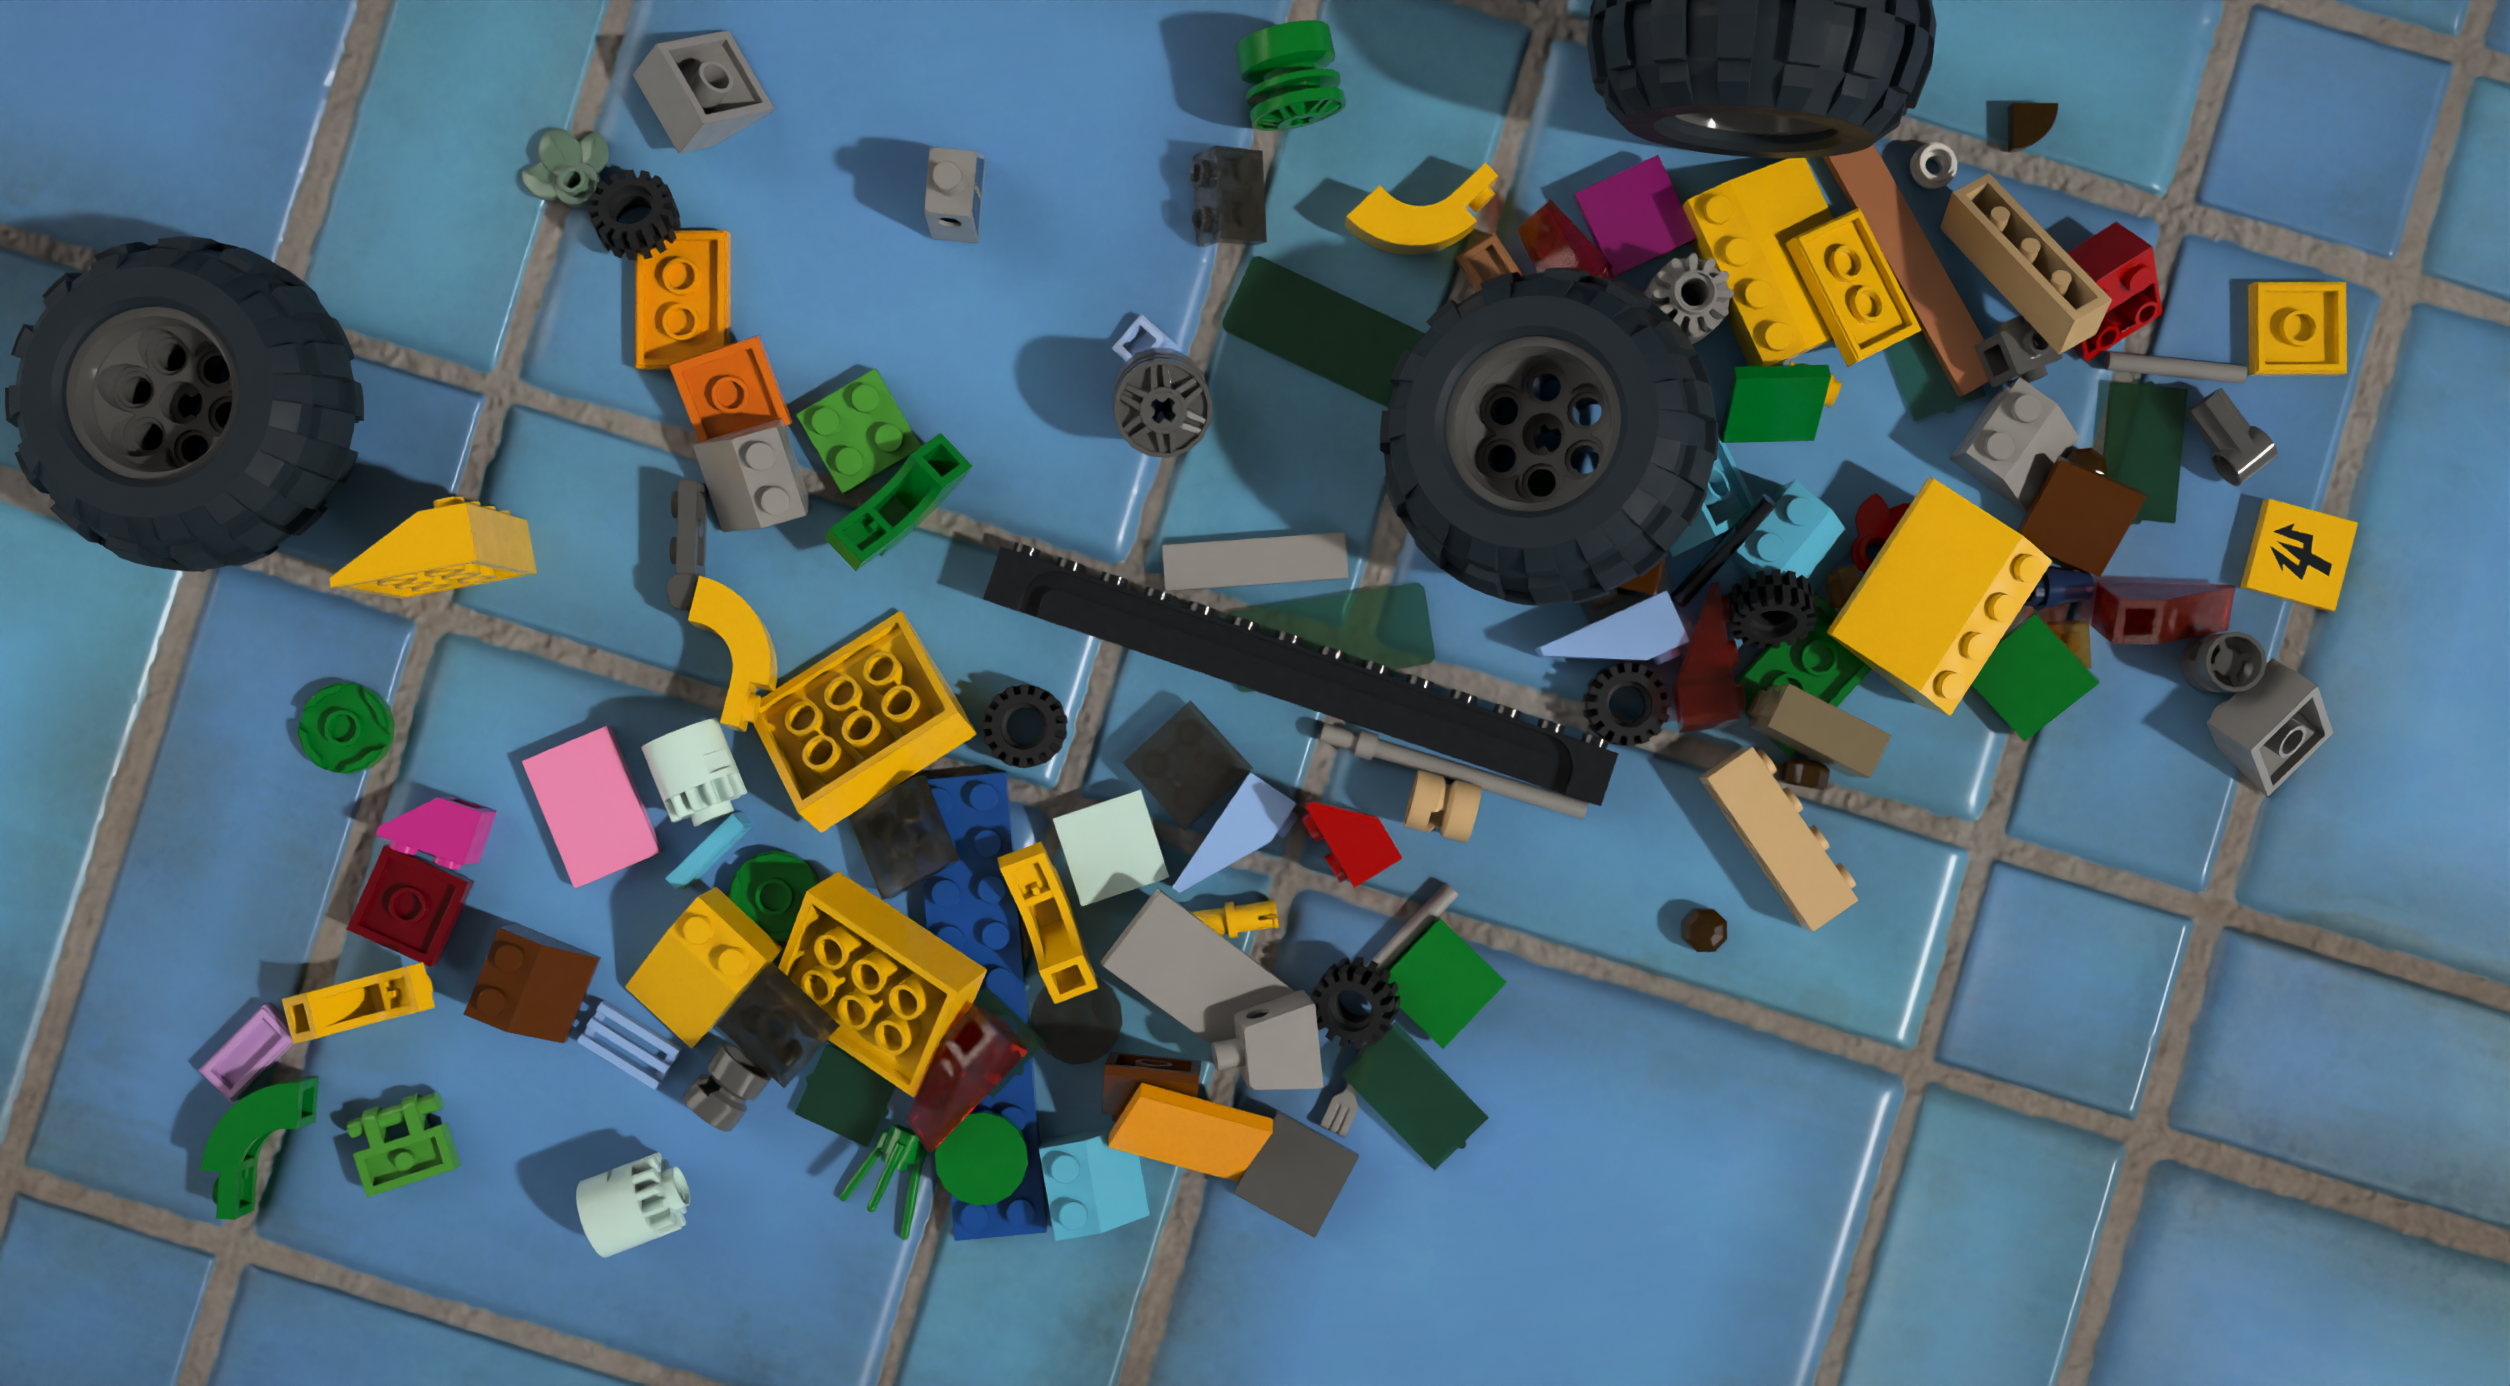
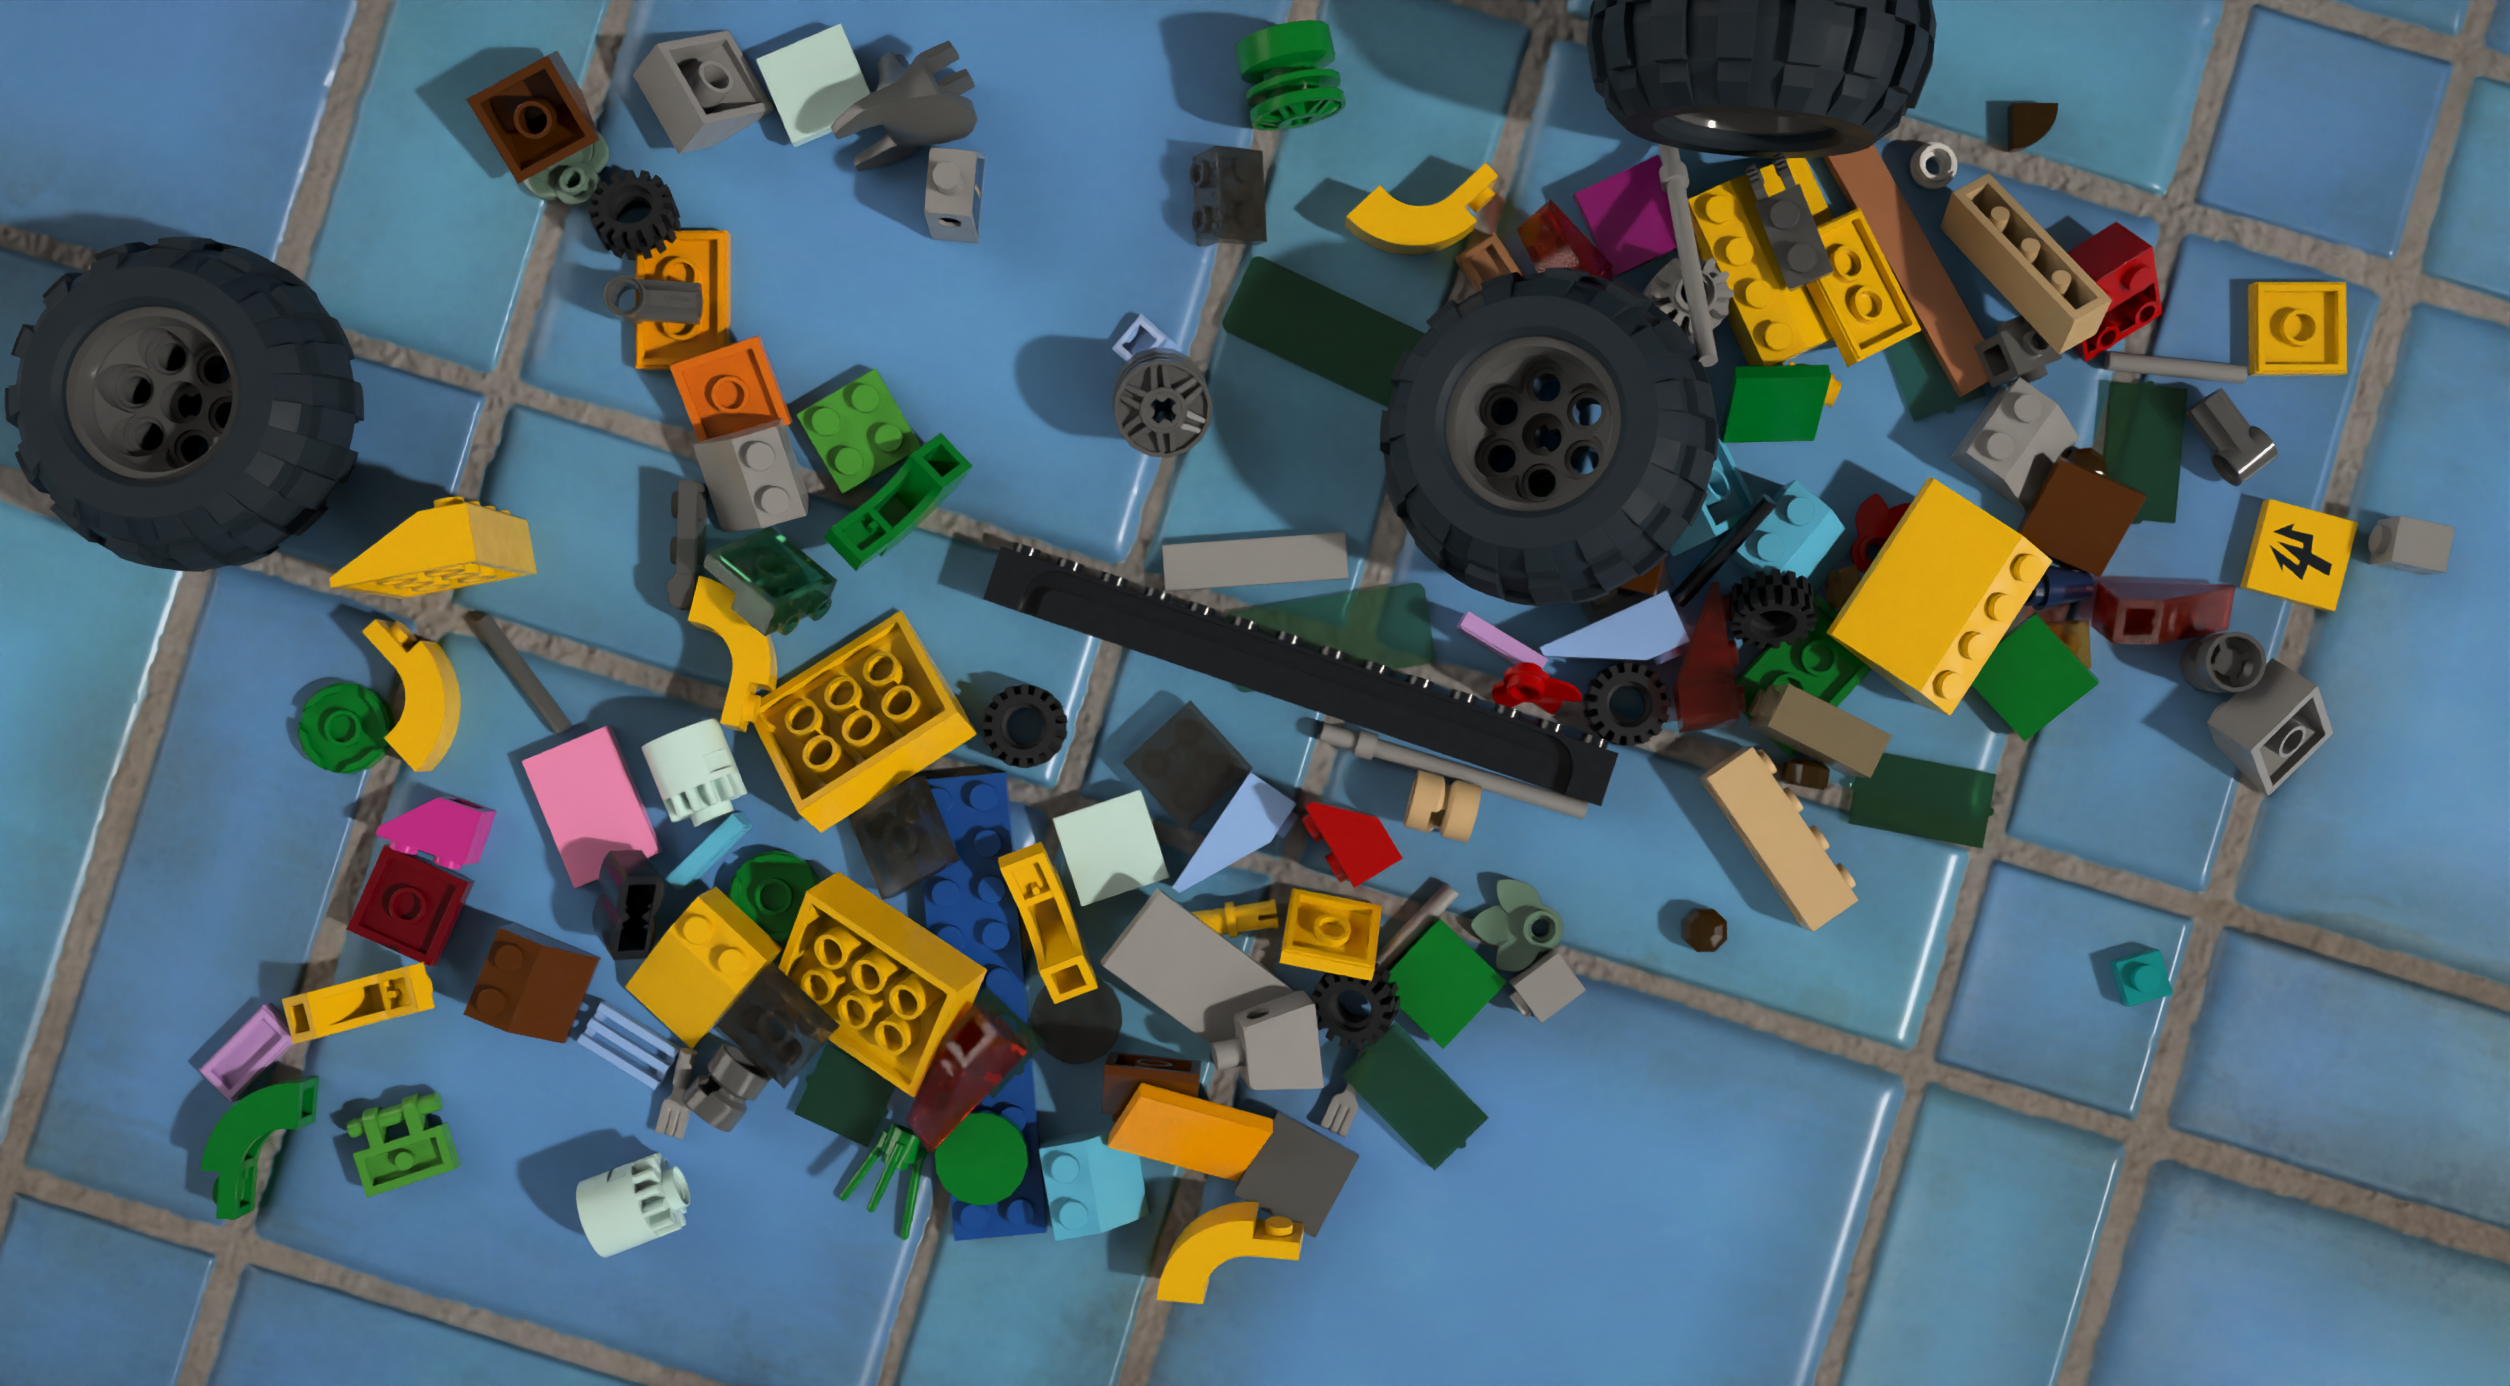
(430, 694): none -> yellow arch
(523, 674): none -> dark grey bar
(535, 116): none -> reddish brown slope
(627, 905): none -> black brick
(658, 300): none -> dark grey piece
(674, 1111): none -> light grey piece
(771, 581): none -> clear green plate
(813, 83): none -> light aqua tile
(911, 107): none -> dark grey piece
(1220, 1236): none -> yellow arch
(1331, 934): none -> yellow tile
(1498, 641): none -> lavender tile
(1511, 923): none -> sand green plate
(1532, 685): none -> red plate
(1545, 987): none -> light grey brick
(1674, 182): none -> light grey bar
(1790, 227): none -> dark grey hinge
(1924, 800): none -> clear green piece
(2141, 977): none -> teal plate
(2410, 545): none -> light grey brick

